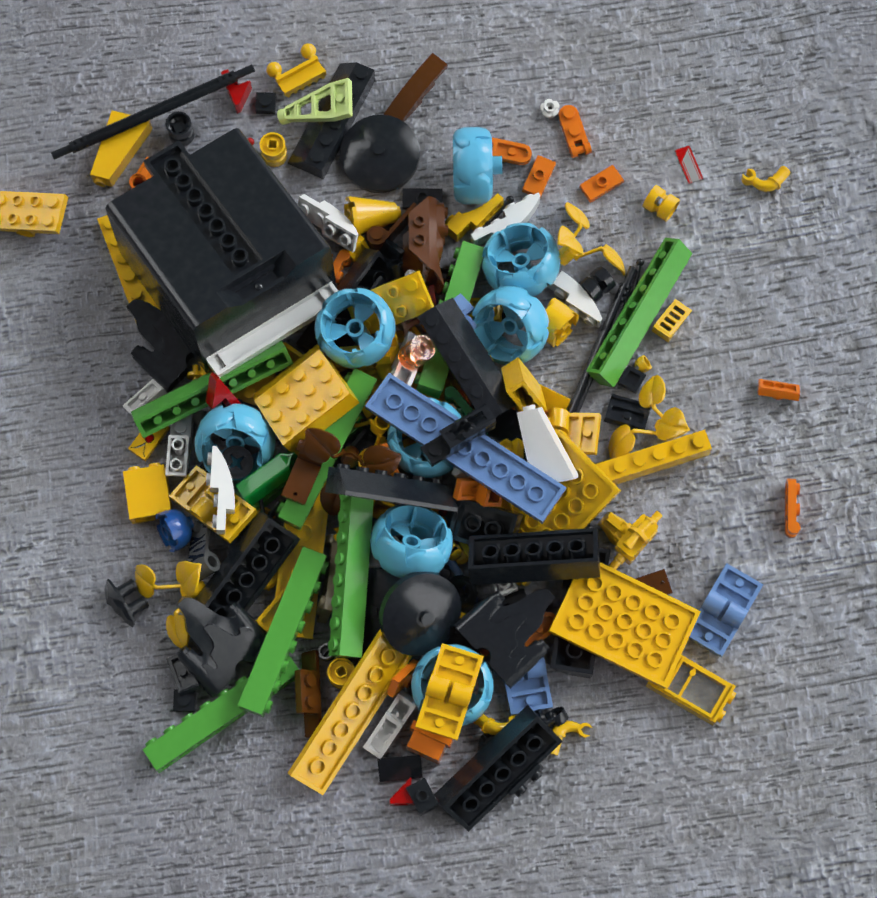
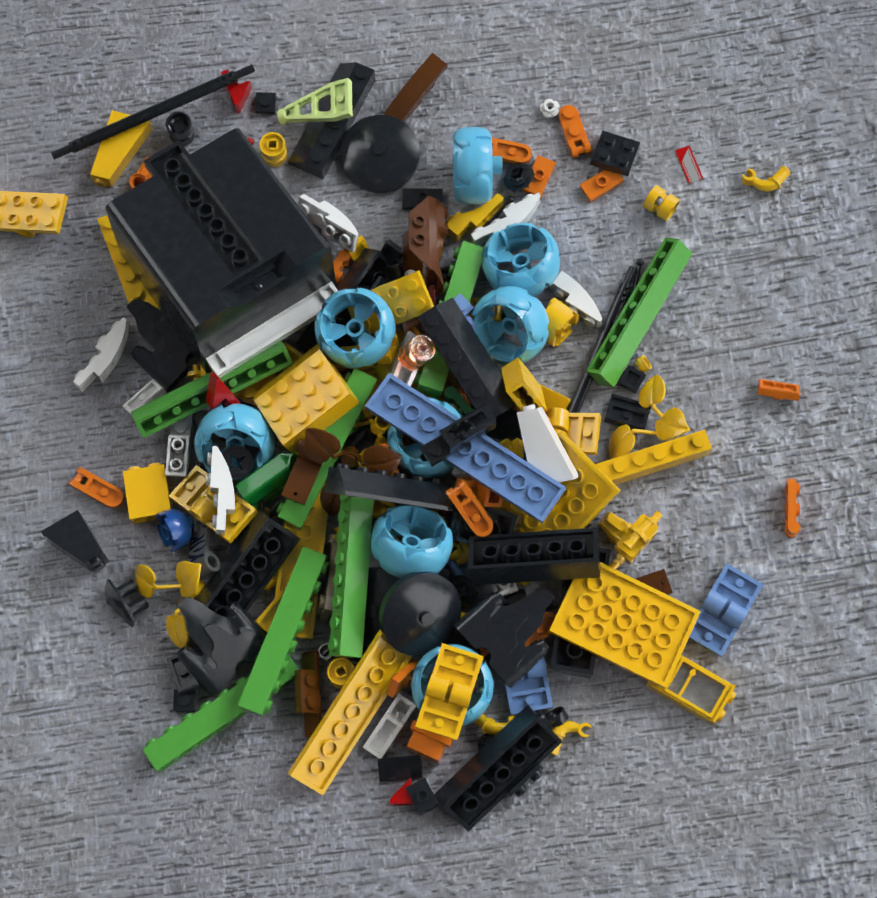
(77, 541): none -> black slope
(97, 488): none -> orange plate
(110, 350): none -> white slope
(145, 446): yellow tile -> none
(299, 76): yellow gear -> none
(369, 212): yellow cone -> none
(378, 235): reddish brown door -> none
(471, 509): none -> orange plate
(515, 172): none -> black gear
(572, 247): yellow plant -> none
(598, 283): black wheel -> none
(615, 153): none -> black plate
(661, 331): yellow slope -> none

